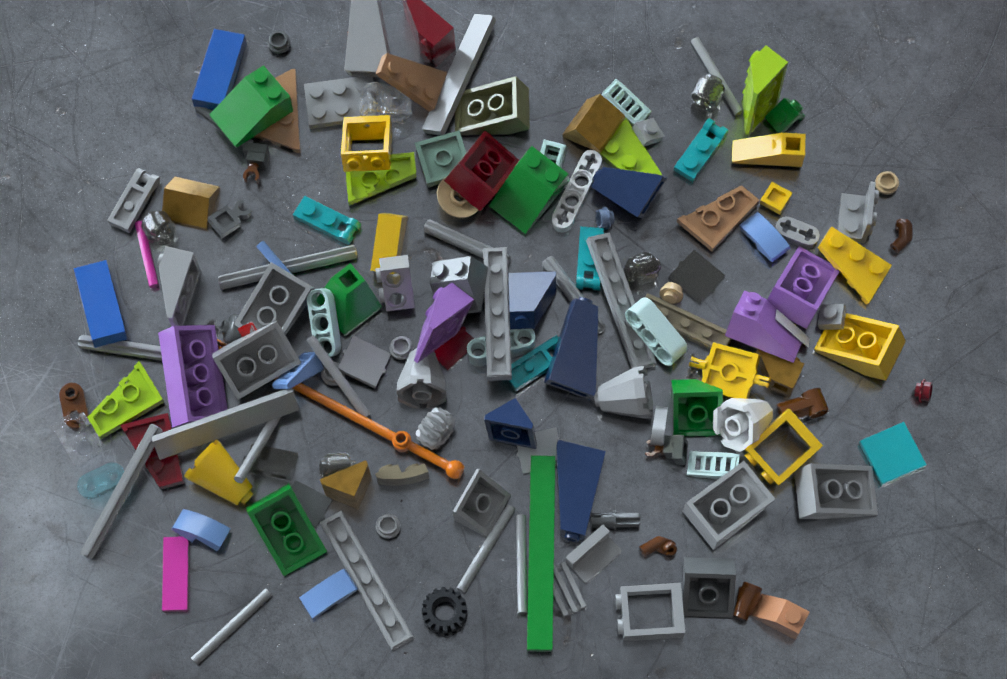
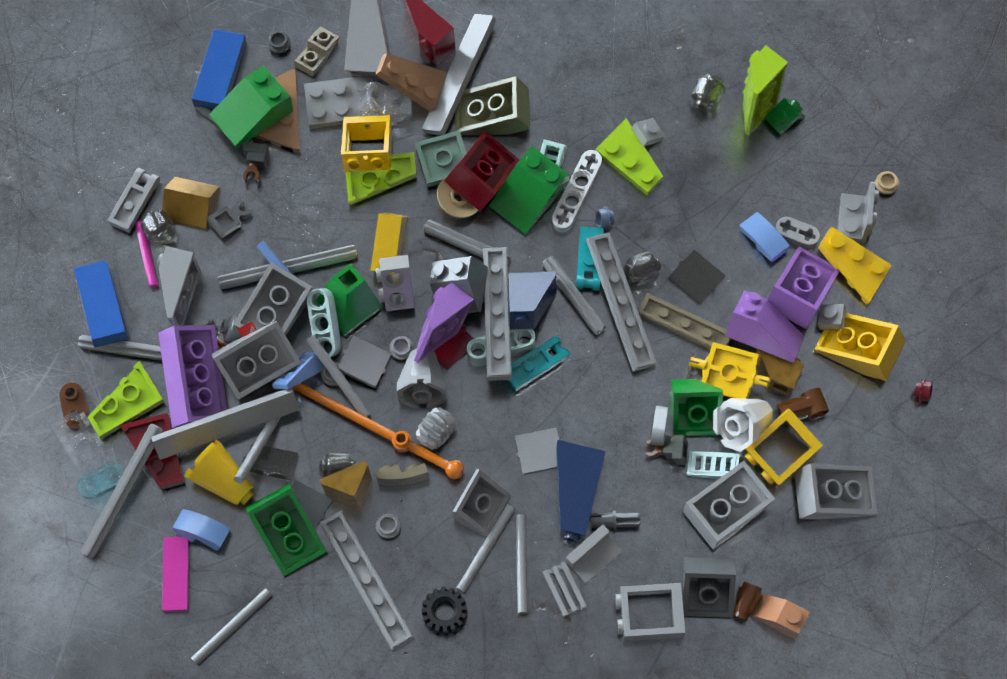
(317, 51): none -> dark tan slope
(326, 220): teal plate -> none
(328, 592): medium blue slope -> none
(510, 425): dark blue slope -> none
(541, 554): green tile -> none
(575, 354): dark blue slope -> none
(594, 123): pearl gold slope -> none
(624, 92): light aqua slope -> none
(626, 394): light grey cone -> none
(628, 188): dark blue slope -> none
(656, 331): light aqua beam -> none
(659, 544): reddish brown arm -> none
(671, 293): tan plate -> none
(700, 150): teal plate -> none
(713, 70): light grey bar -> none
(718, 219): medium nougat wing -> none
(771, 149): yellow slope -> none
(776, 198): yellow plate -> none
(792, 328): white sticker -> none
(892, 453): teal tile -> none
(905, 230): reddish brown arm -> none

